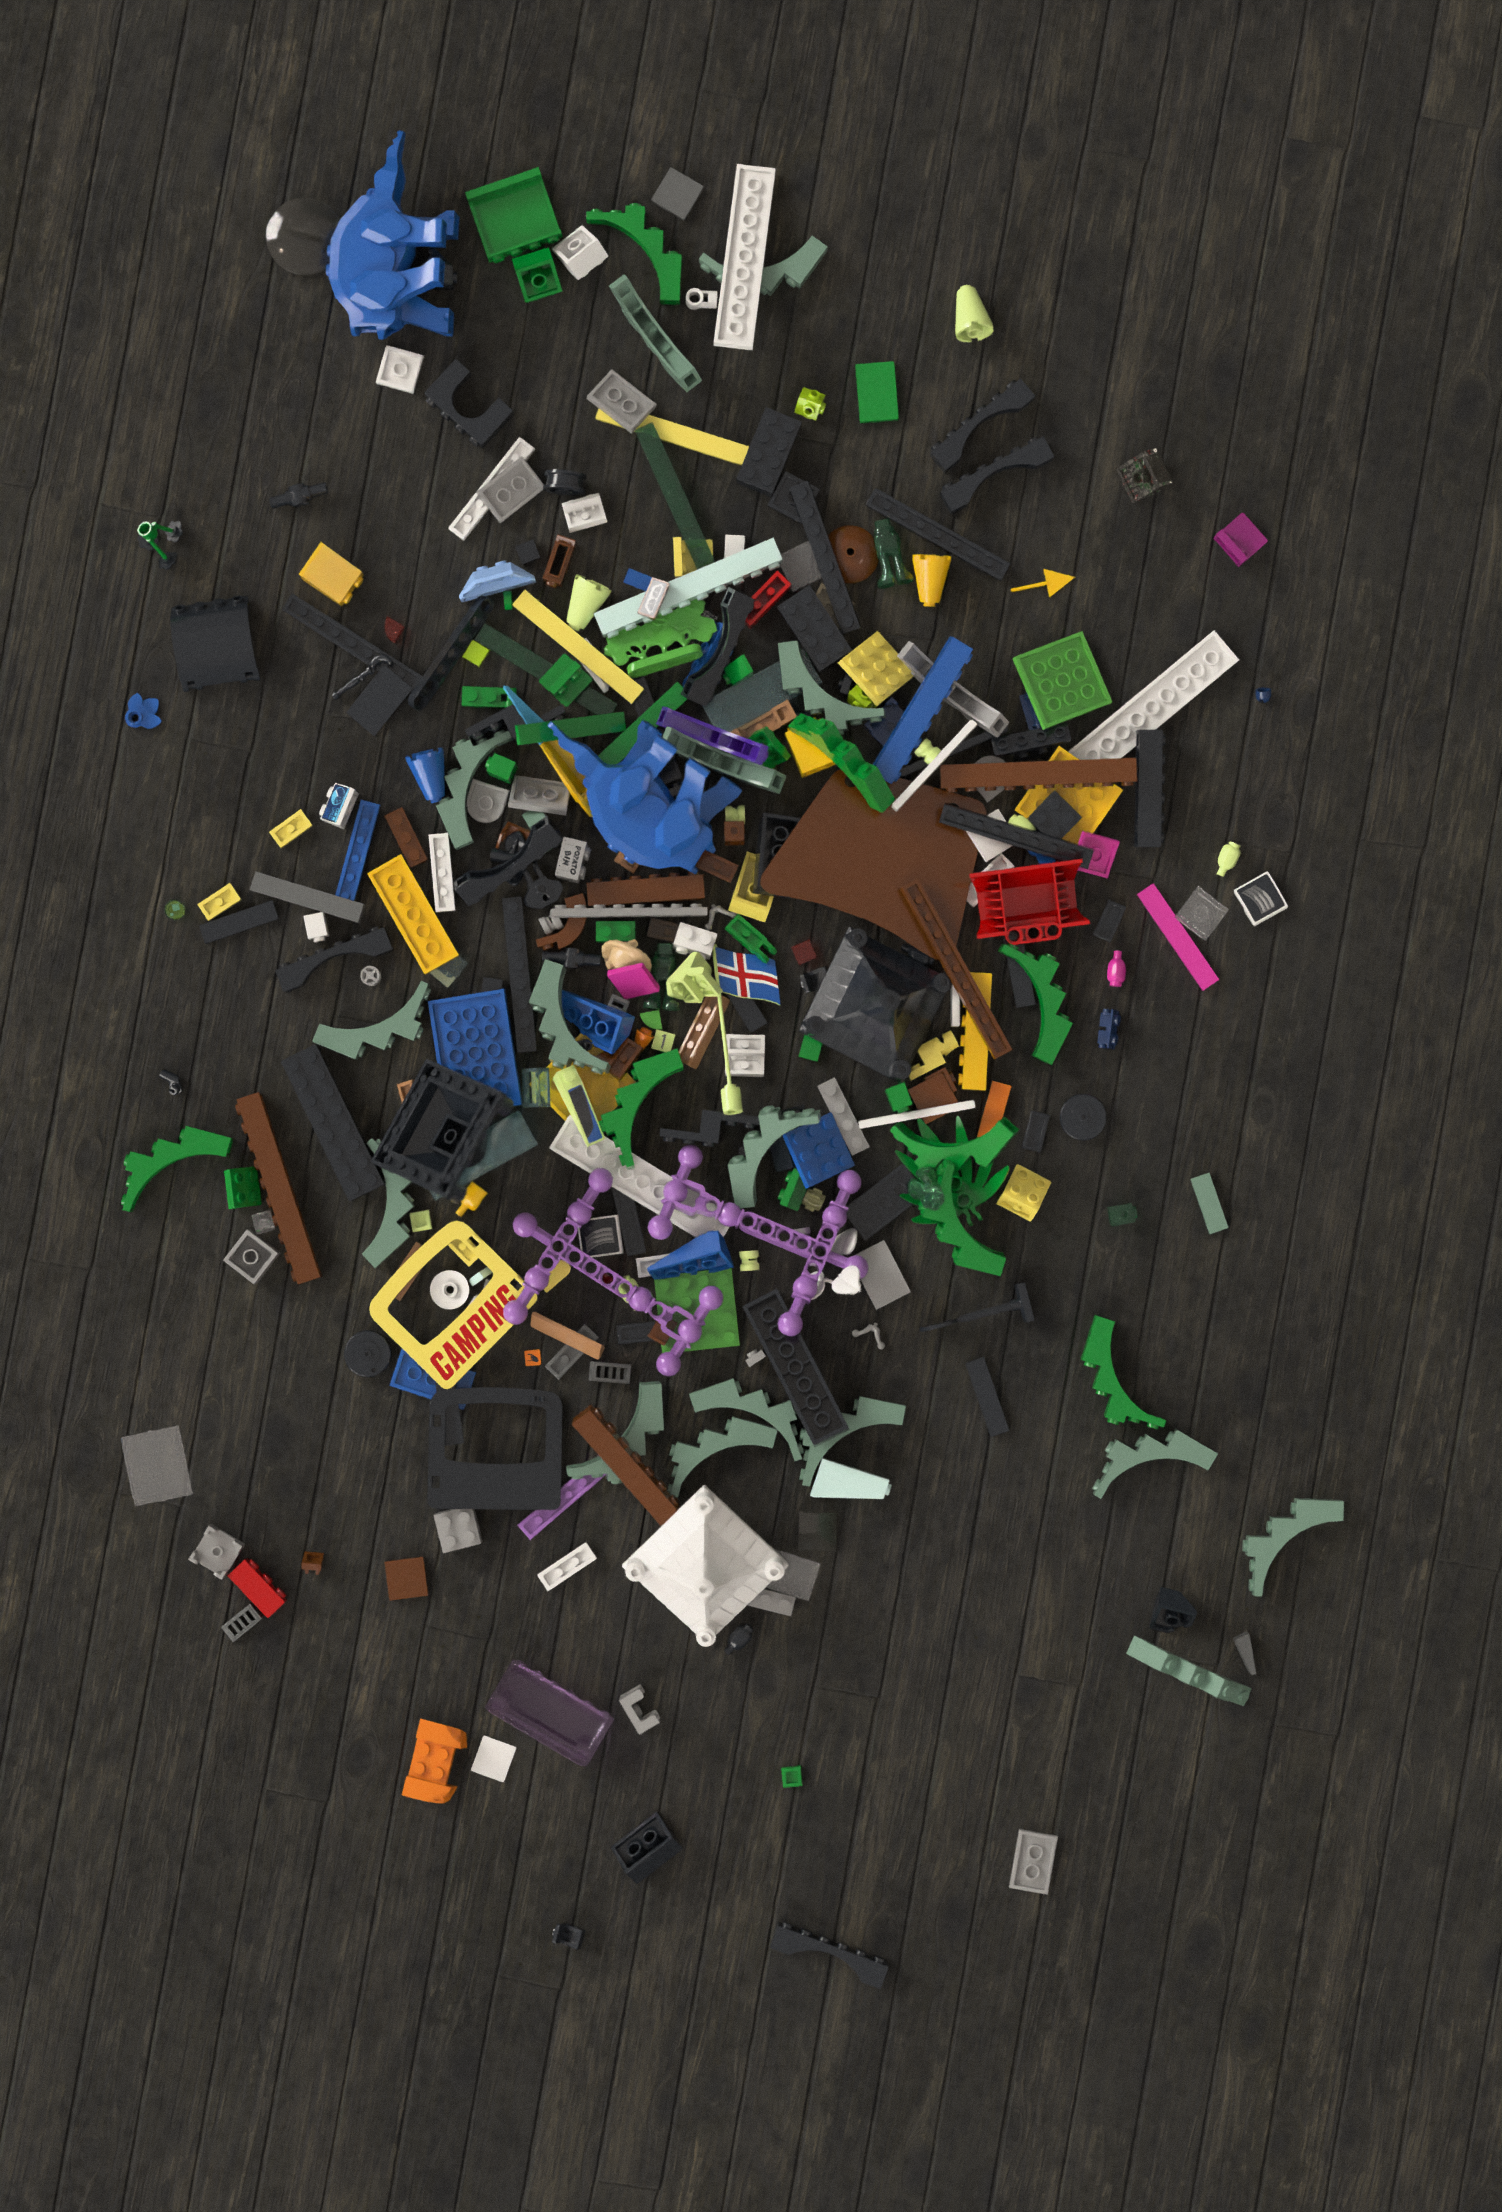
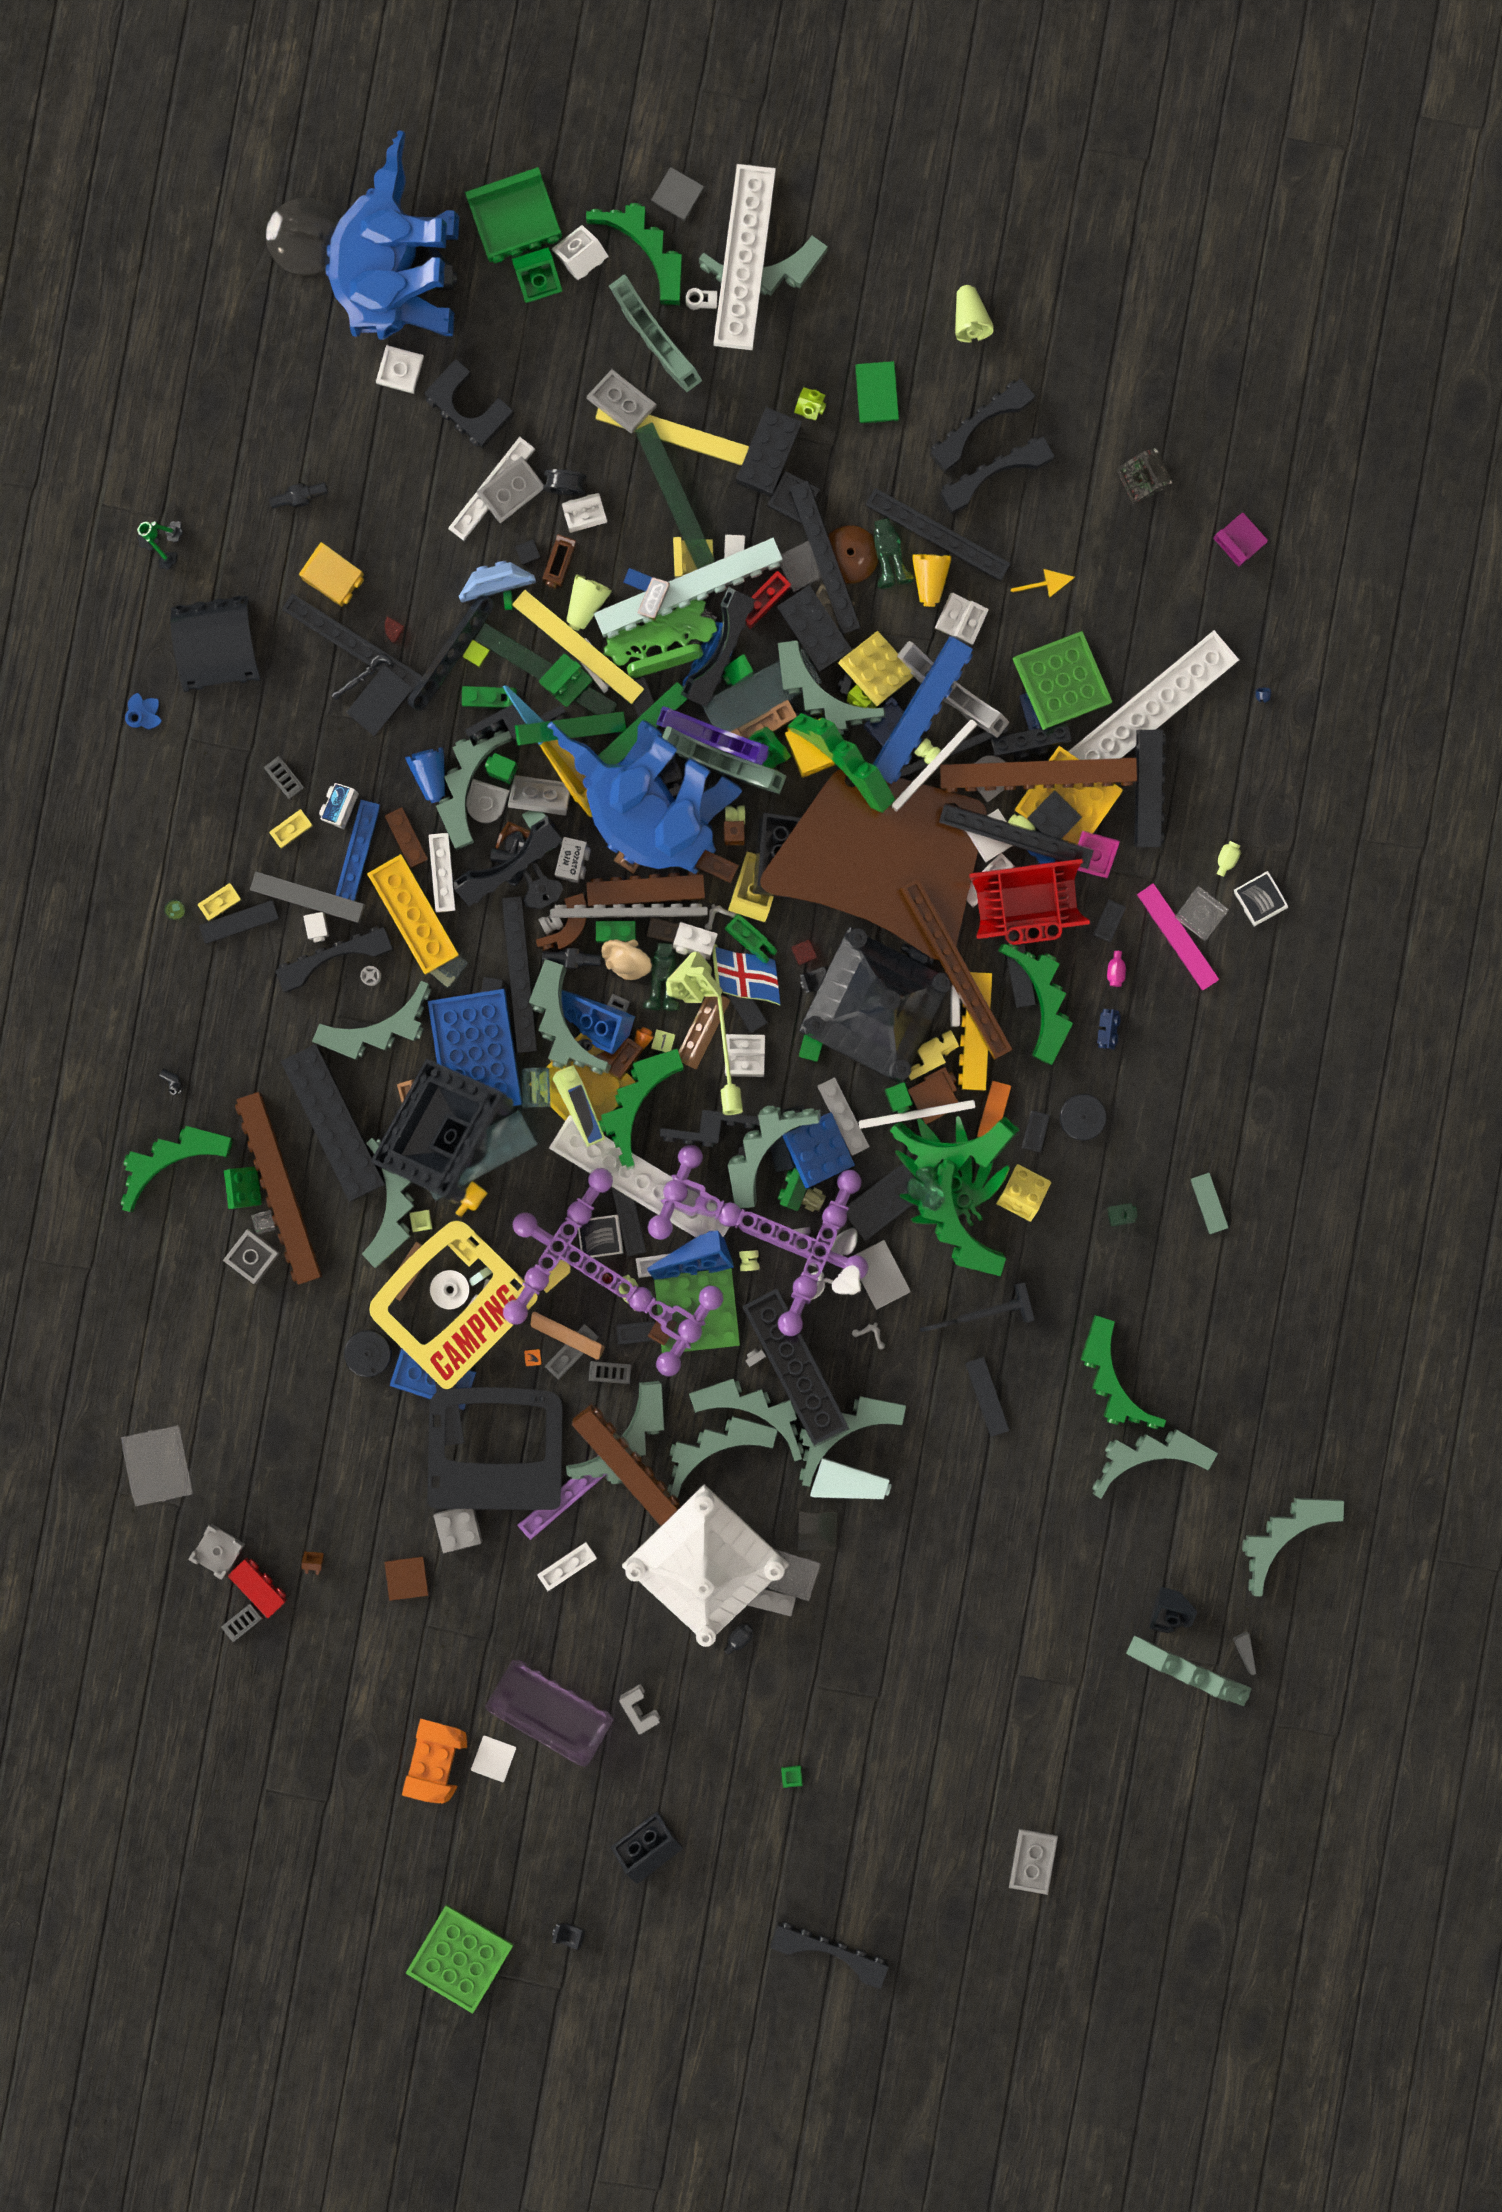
(278, 760): none -> dark grey slope
(459, 1958): none -> bright green plate
(633, 981): dark pink tile -> none
(652, 1019): bright green tile -> none
(961, 618): none -> white slope

